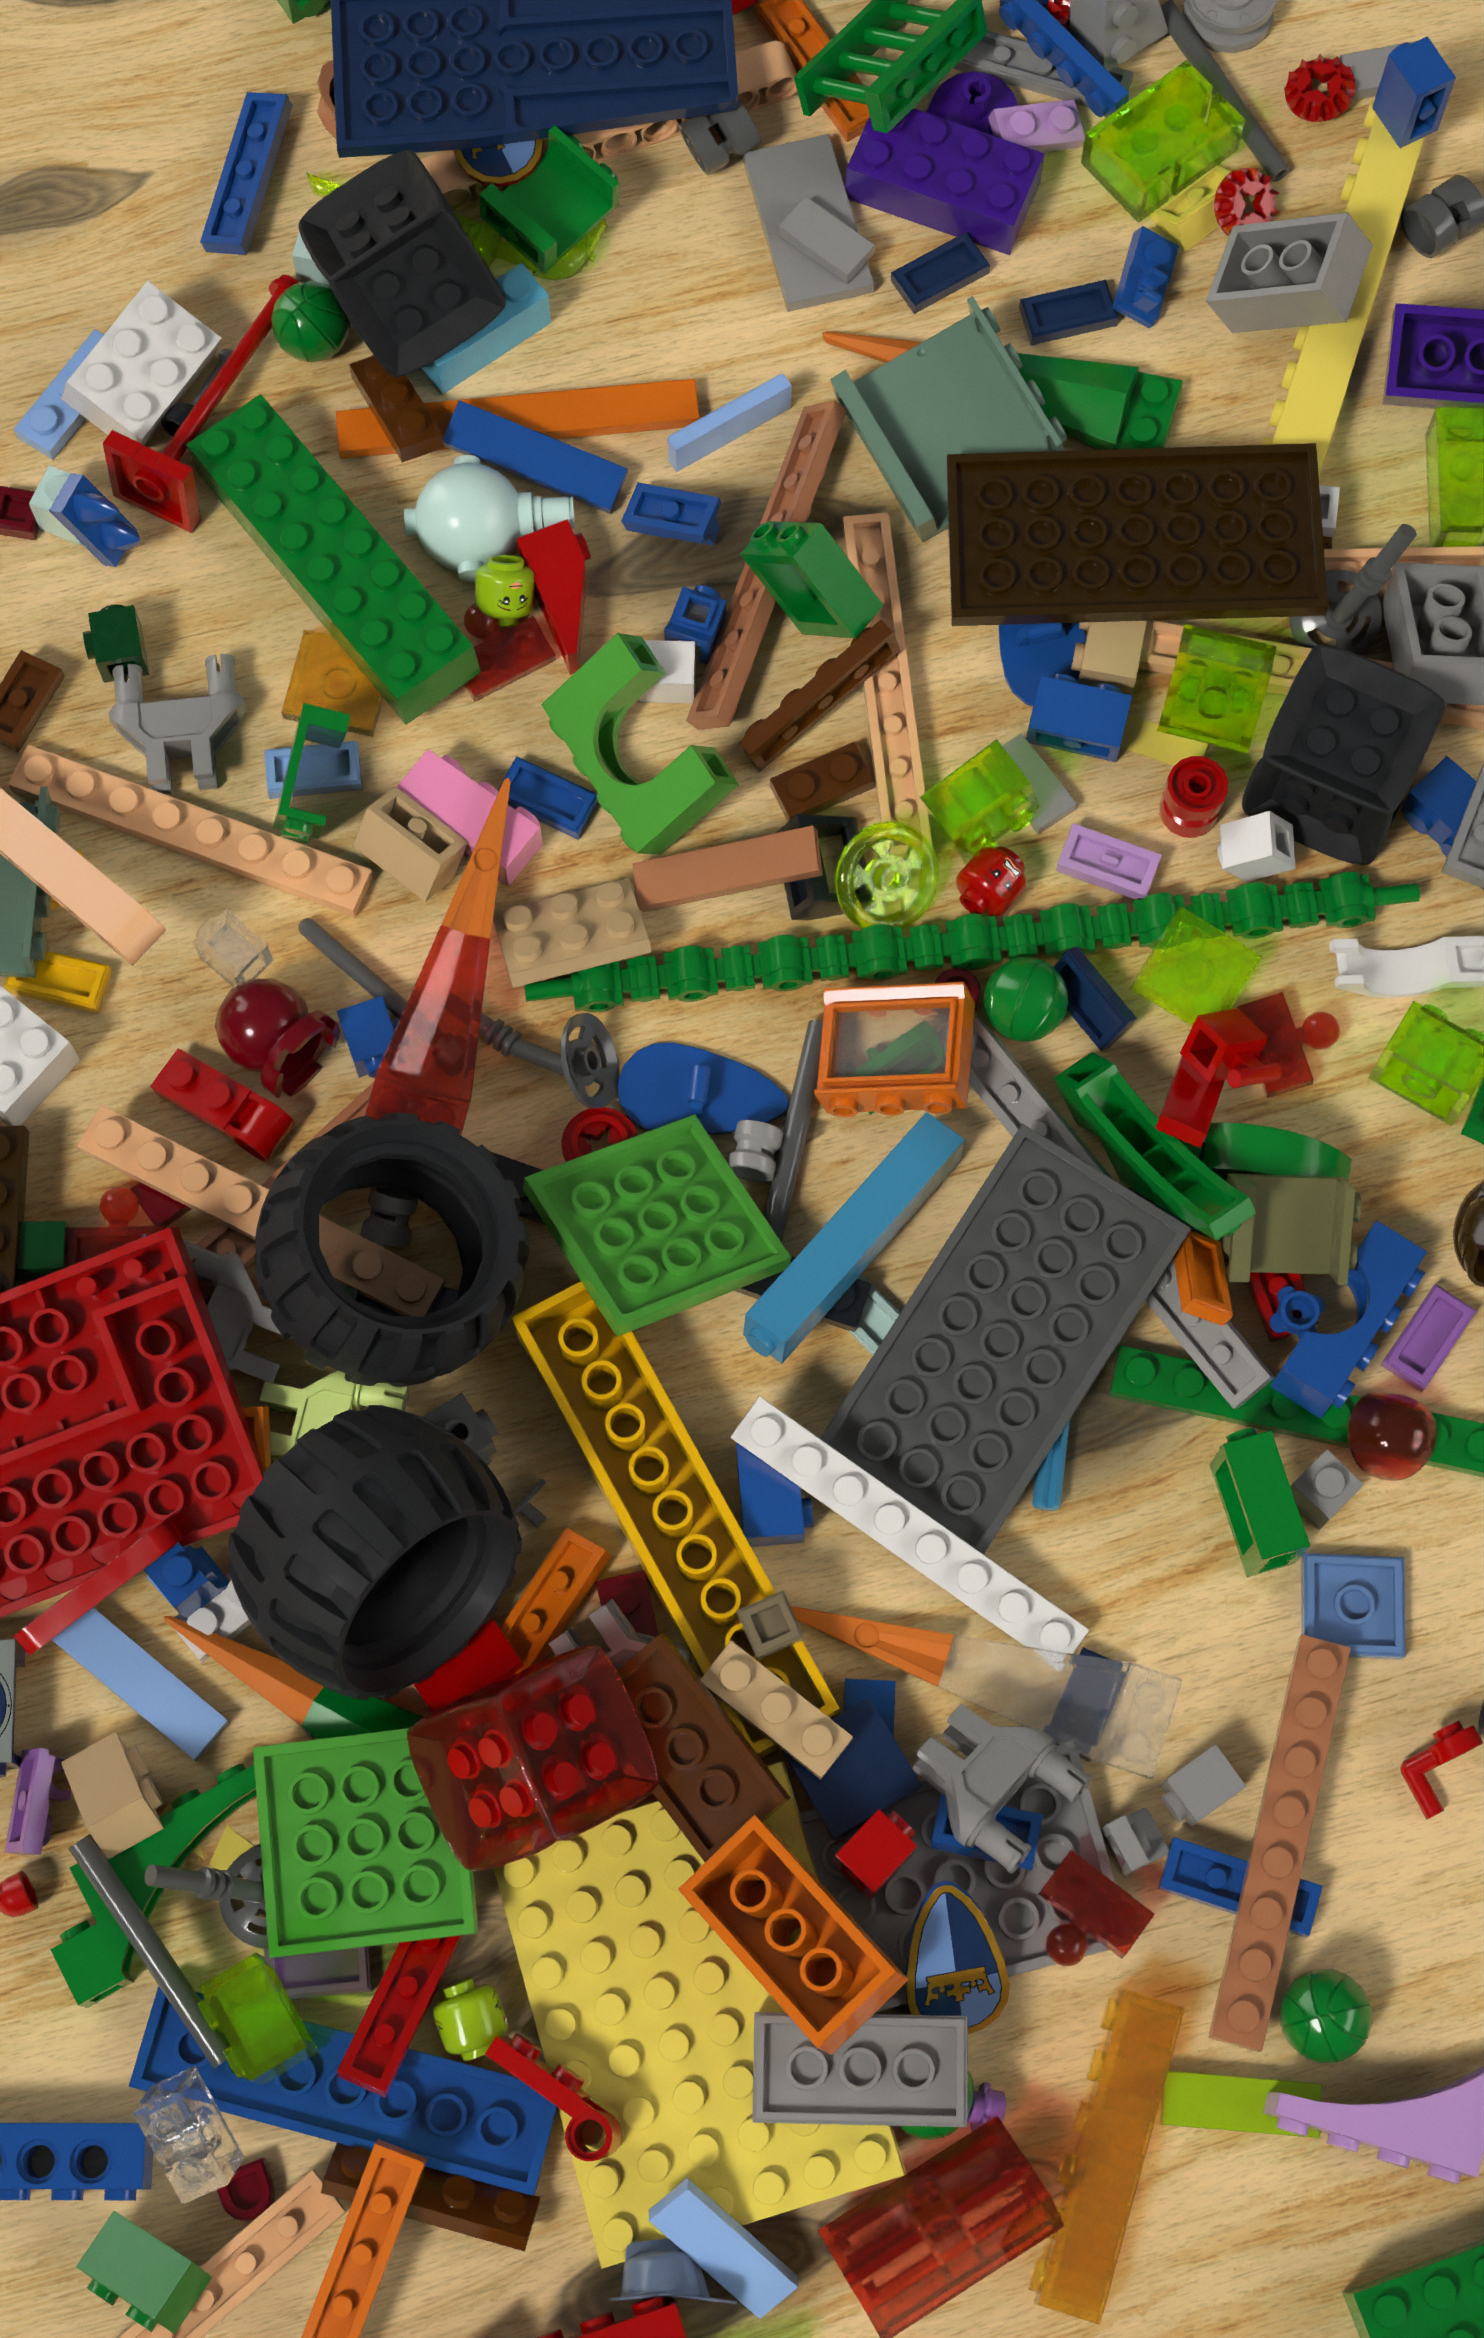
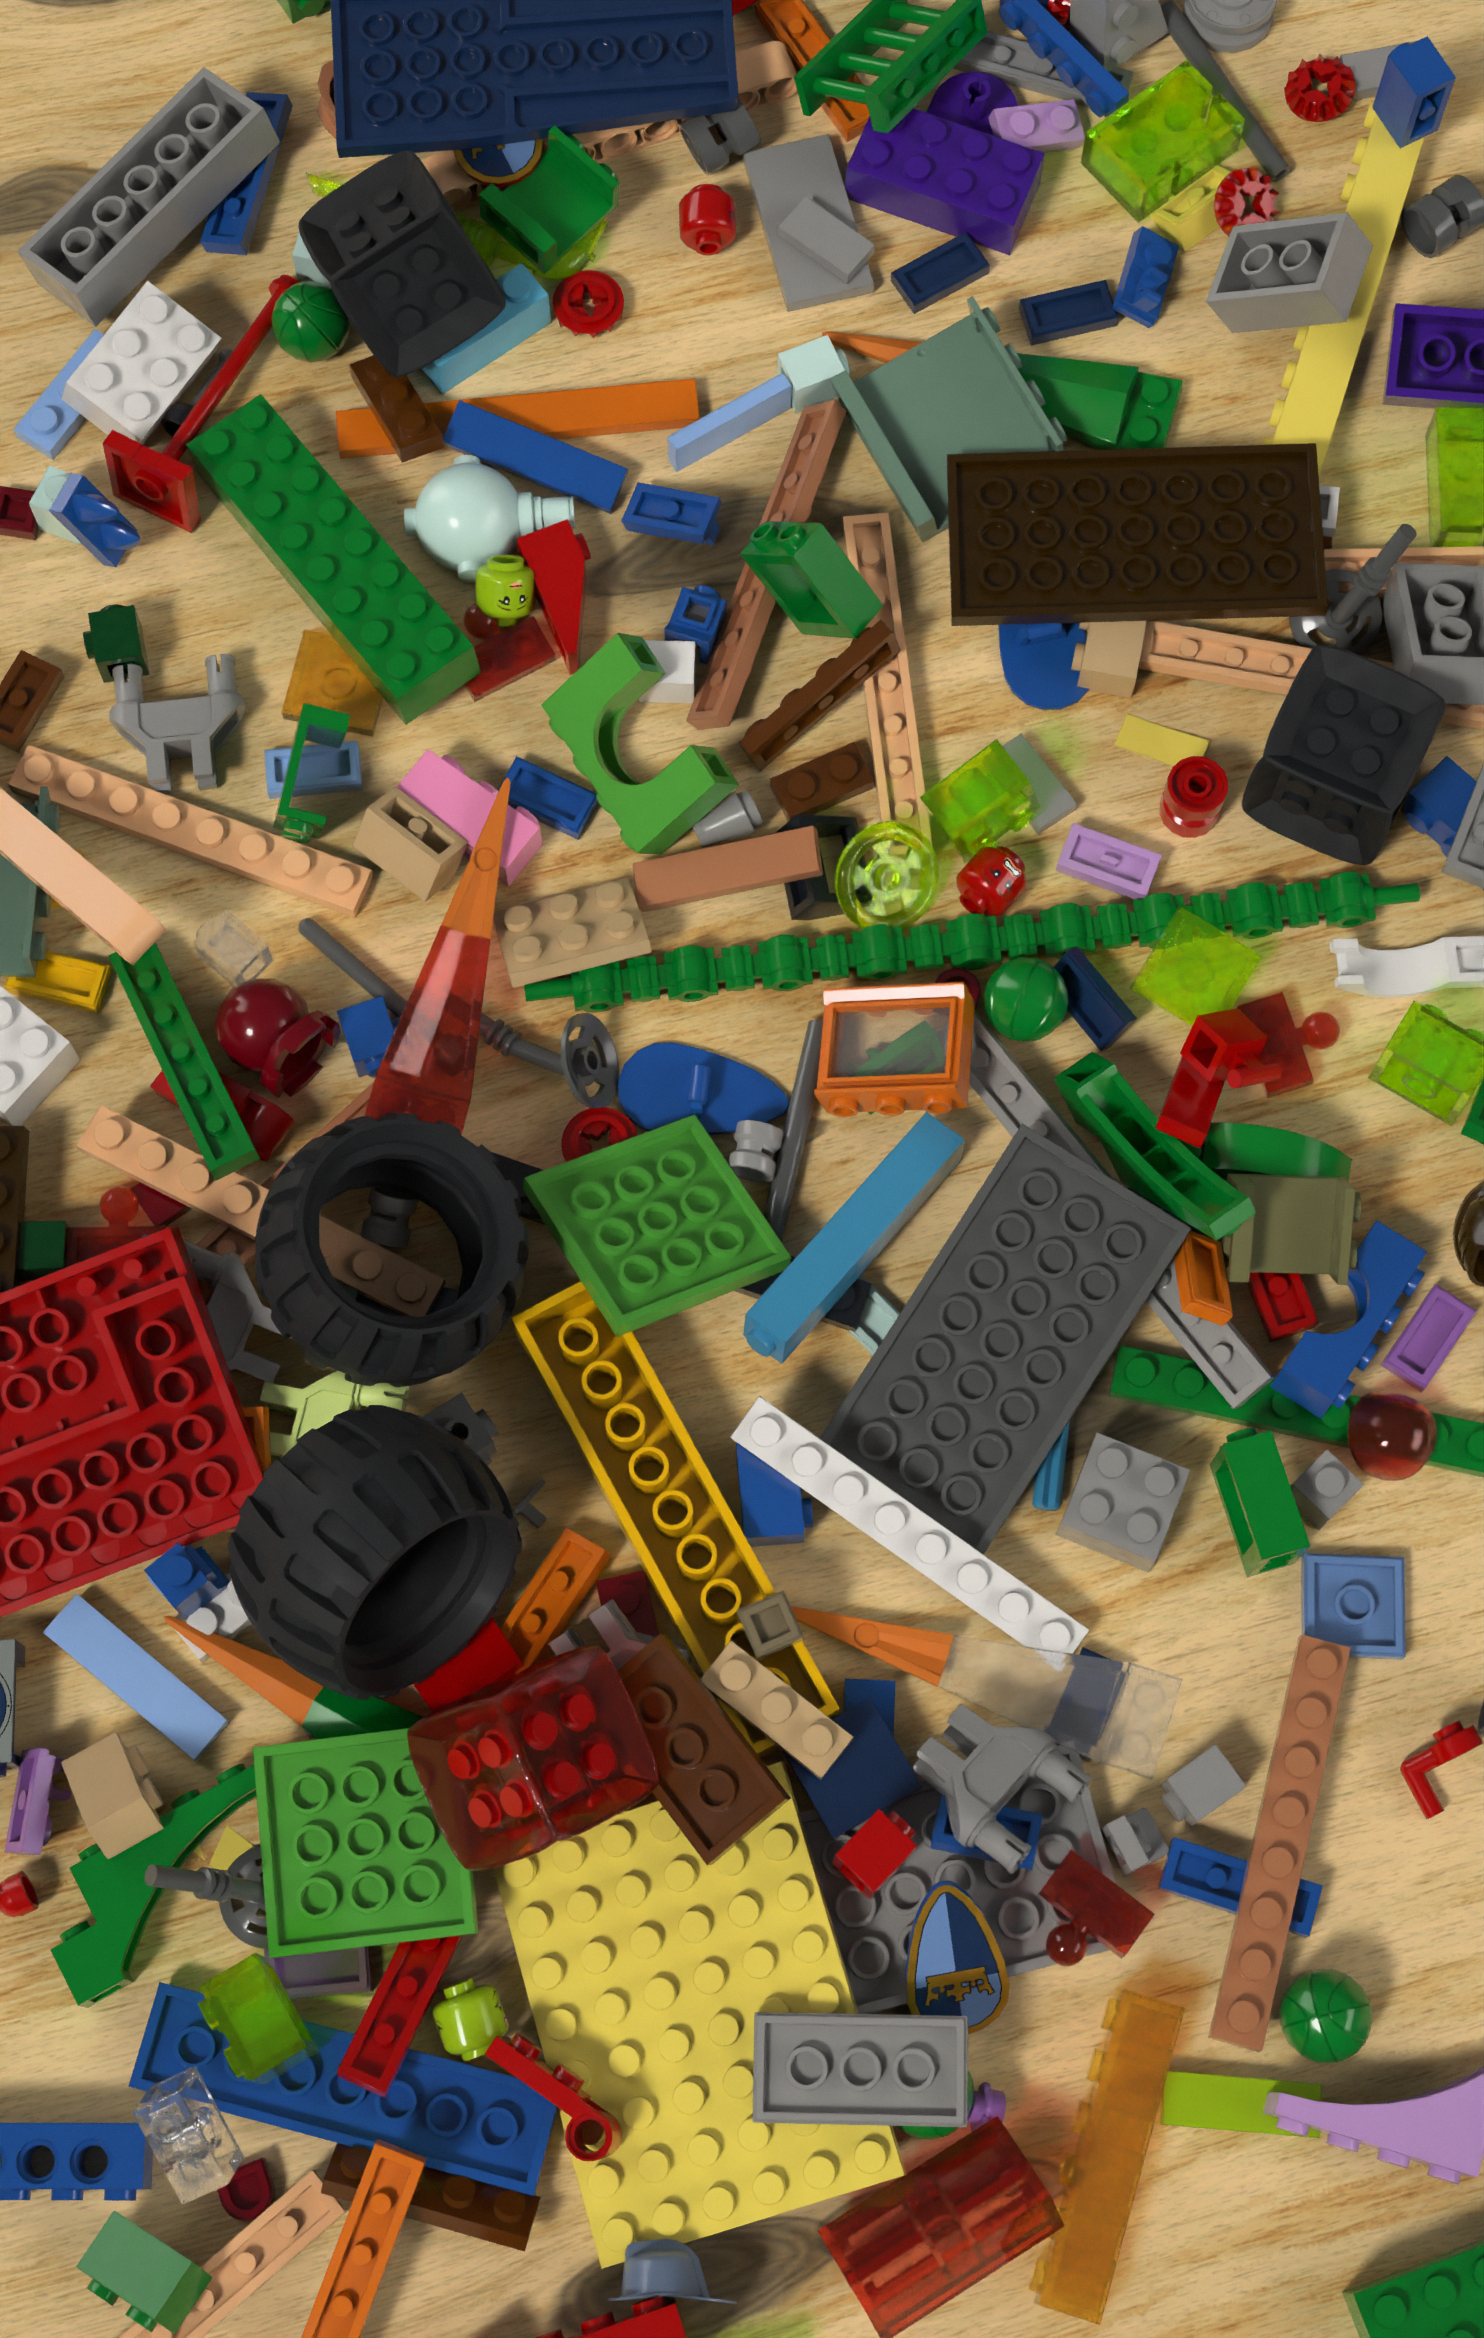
(99, 1586): red beam -> none
(149, 196): none -> light grey brick
(149, 1947): dark grey piece -> none
(186, 1063): none -> green plate
(605, 296): none -> red gear
(707, 219): none -> red head
(723, 2248): light blue tile -> none
(729, 819): none -> light grey cone
(754, 1900): orange brick -> none
(810, 371): none -> light aqua brick
(1078, 717): blue brick -> none
(1123, 1502): none -> light grey brick
(1216, 688): clear neon green brick -> none
(1257, 846): white brick -> none
(1291, 1300): blue plate -> none

